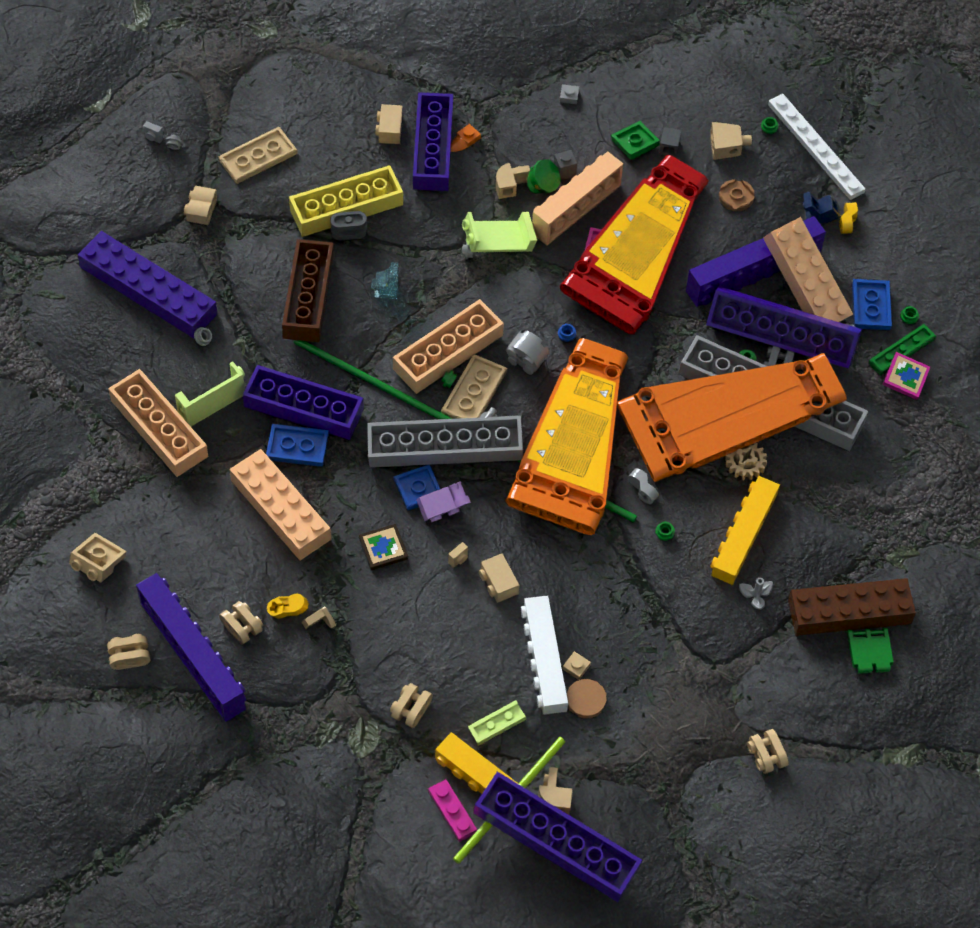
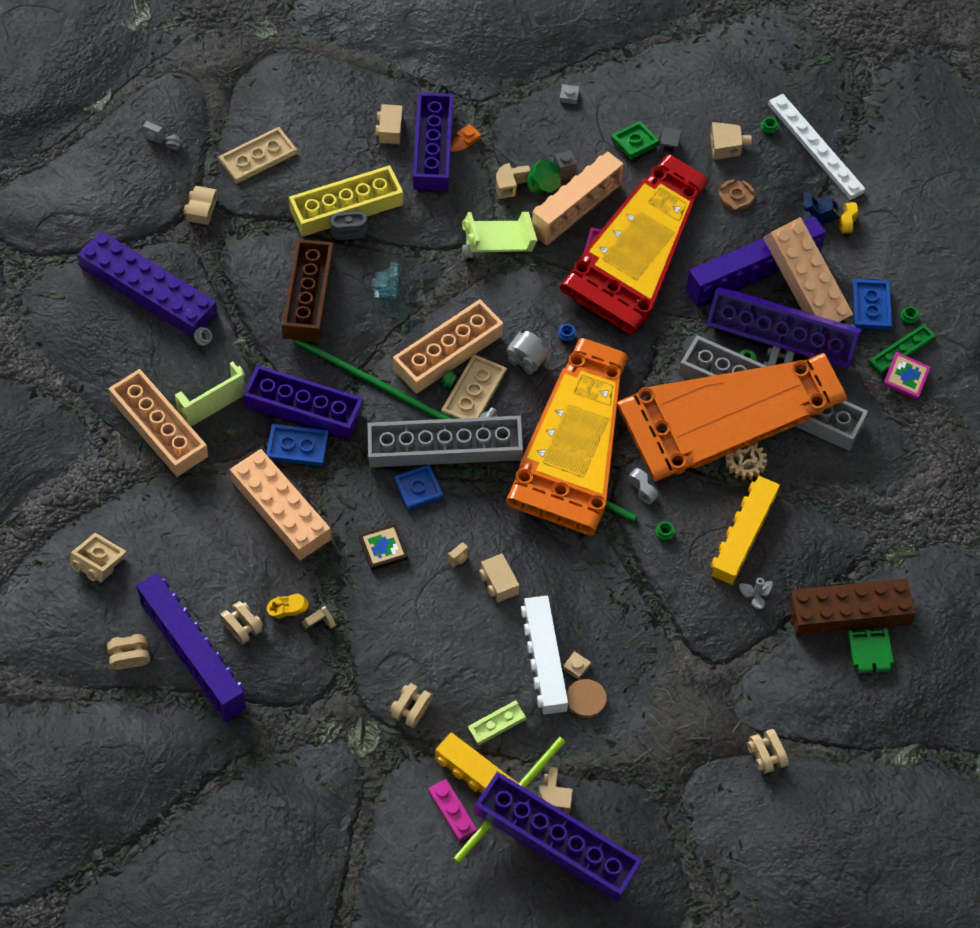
(443, 501): lavender hinge -> none

